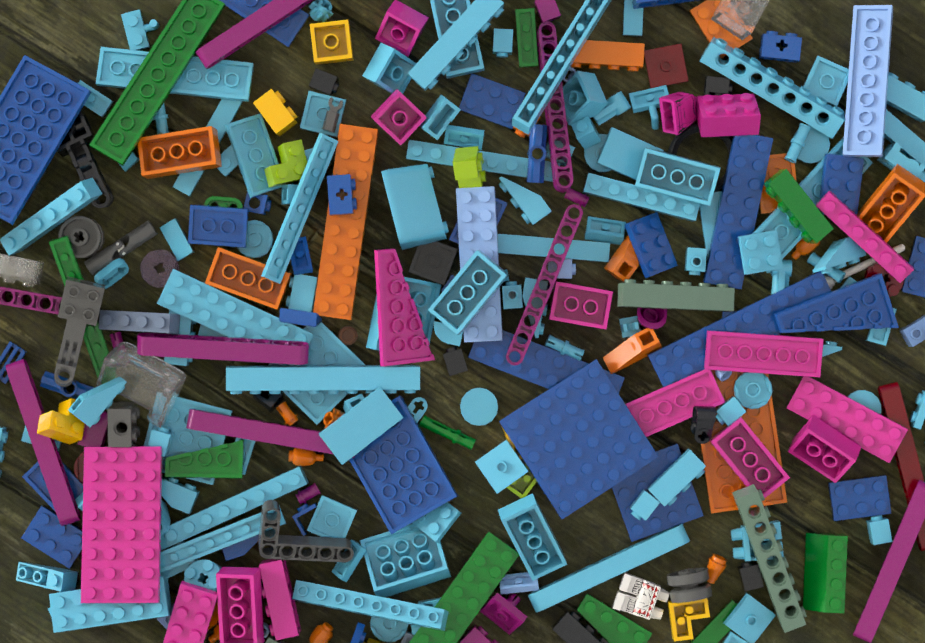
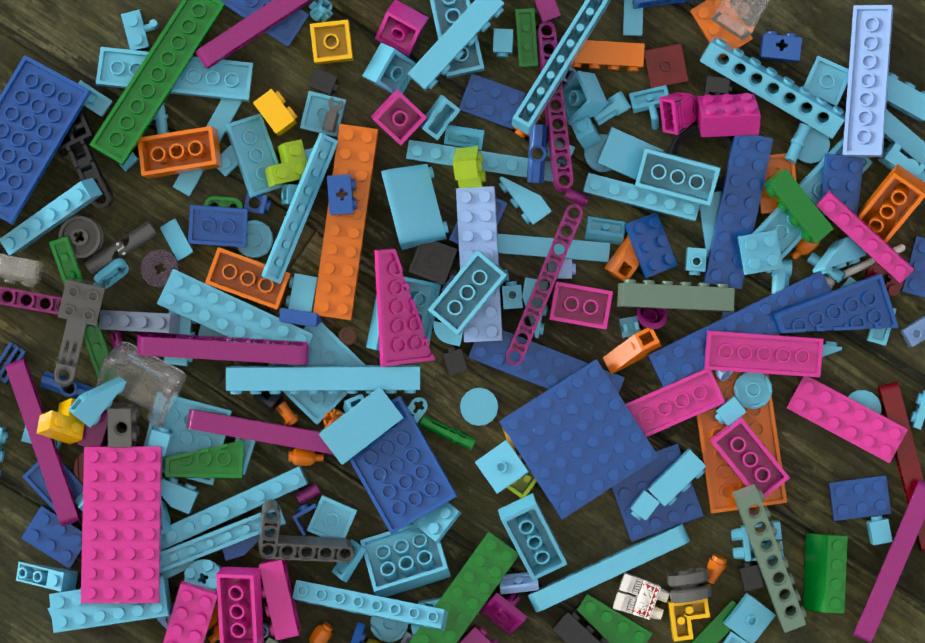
(301, 258): blue plate -> none
(564, 347): medium azure pin -> none
(702, 423): black piece -> none
(824, 449): dark pink brick -> none

